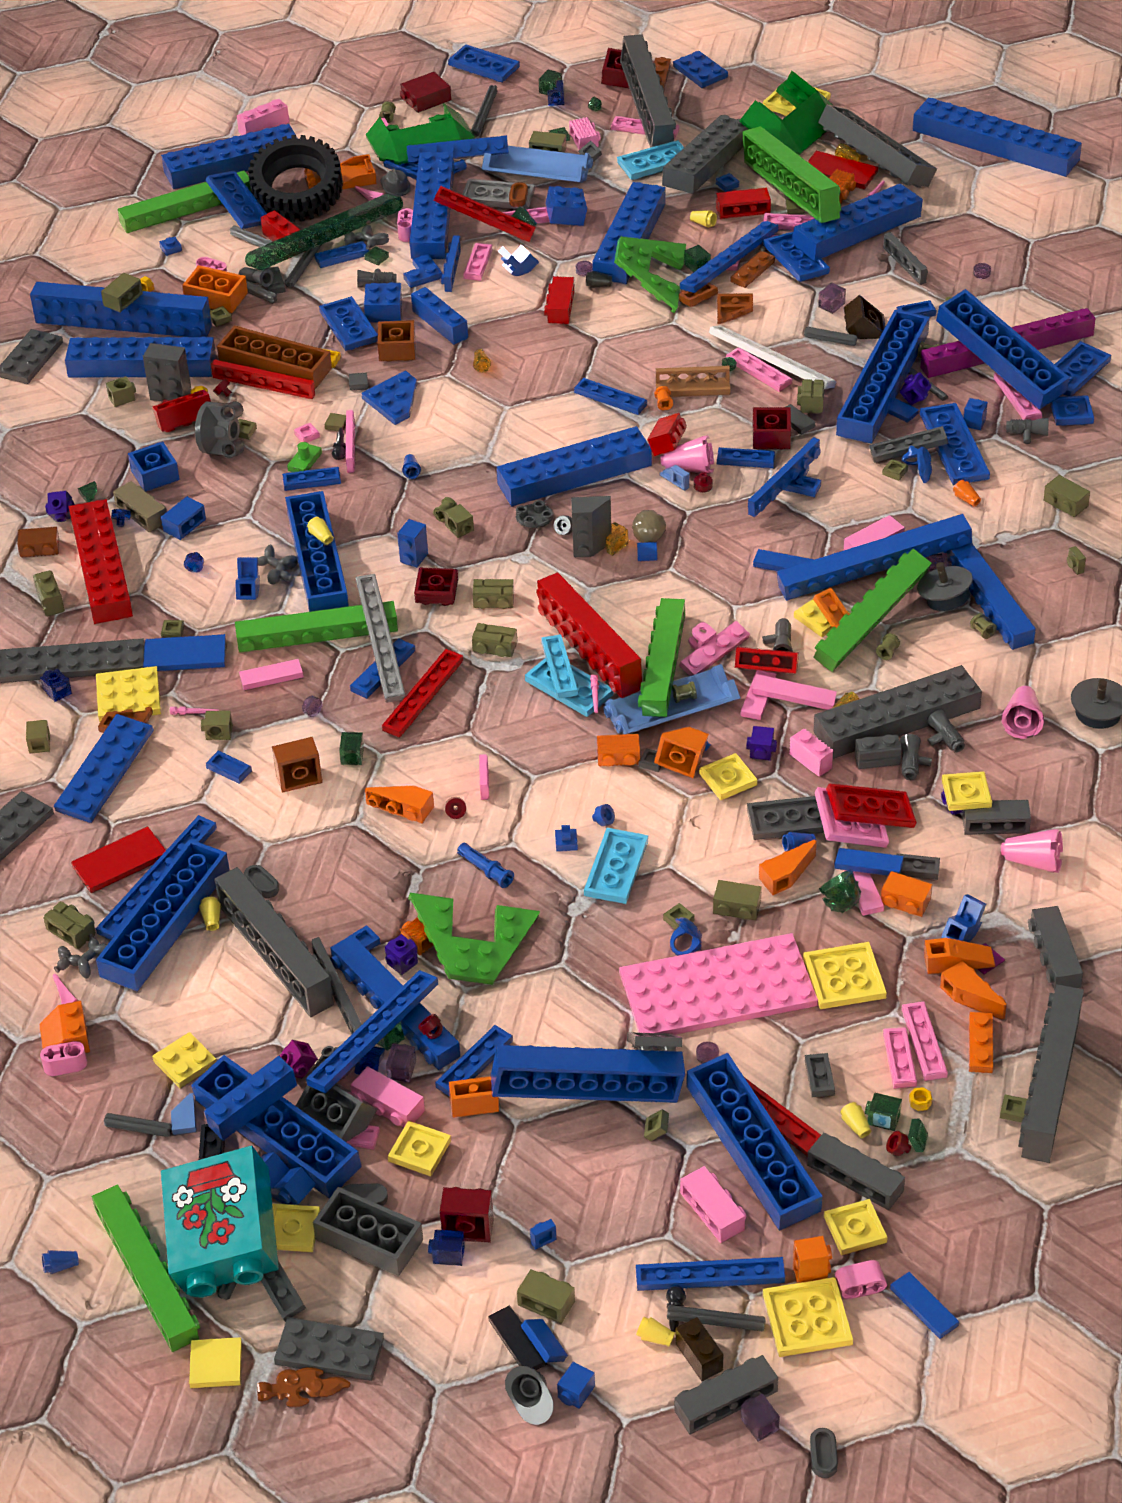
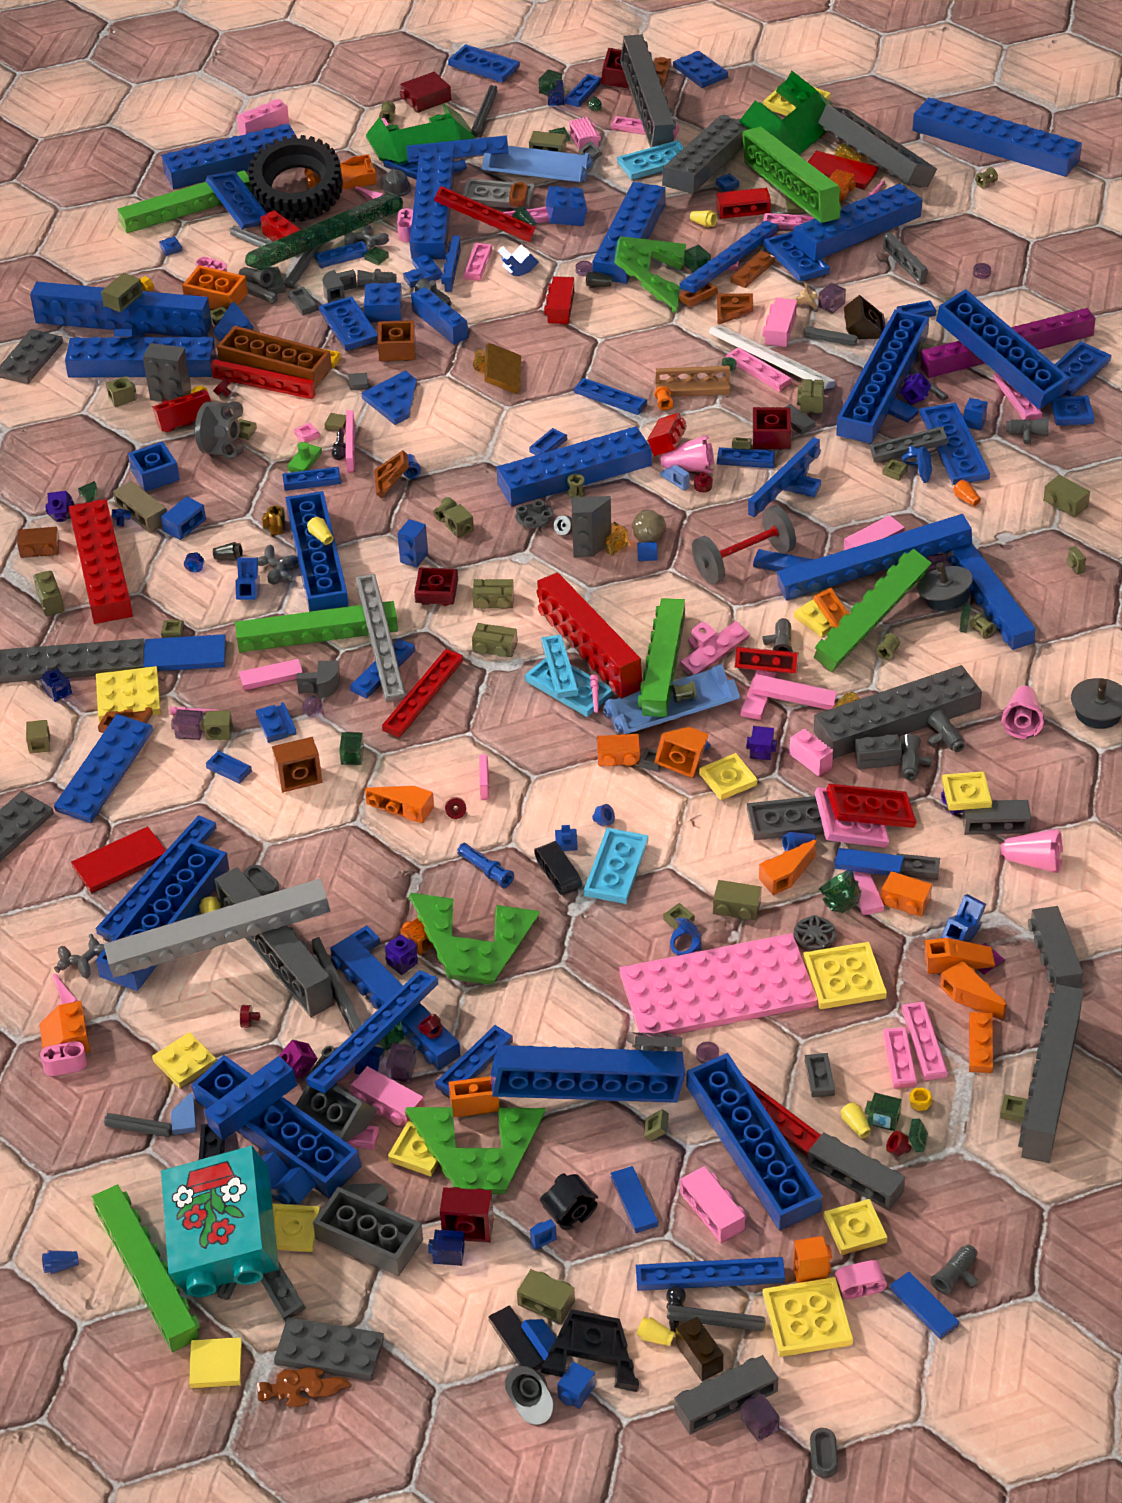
(69, 924): olive brick -> none
(129, 333): none -> blue tile
(187, 724): none -> clear purple brick
(216, 928): none -> light grey brick
(228, 551): none -> pearl dark grey cone
(232, 317): none -> blue wing
(247, 1016): none -> dark red tile
(274, 520): none -> pearl gold piece
(275, 722): none -> blue plate
(303, 301): none -> dark grey tile
(323, 682): none -> dark grey brick
(336, 283): none -> dark grey brick
(390, 472): none -> dark orange wing
(433, 288): none -> dark grey piece
(477, 1167): none -> bright green wing
(502, 368): none -> pearl gold tile
(548, 442): none -> blue tile
(558, 868): none -> black beam
(569, 1201): none -> black brick
(576, 486): none -> olive bush
(583, 90): none -> blue tile
(594, 1339): none -> black wing
(634, 1199): none -> blue tile
(741, 443): none -> olive tile
(777, 529): none -> dark grey piece
(780, 322): none -> bright pink brick
(807, 297): none -> tan piece
(814, 933): none -> dark grey wheel
(956, 1268): none -> dark grey piece
(965, 618): none -> clear green tile
(986, 177): none -> olive bush

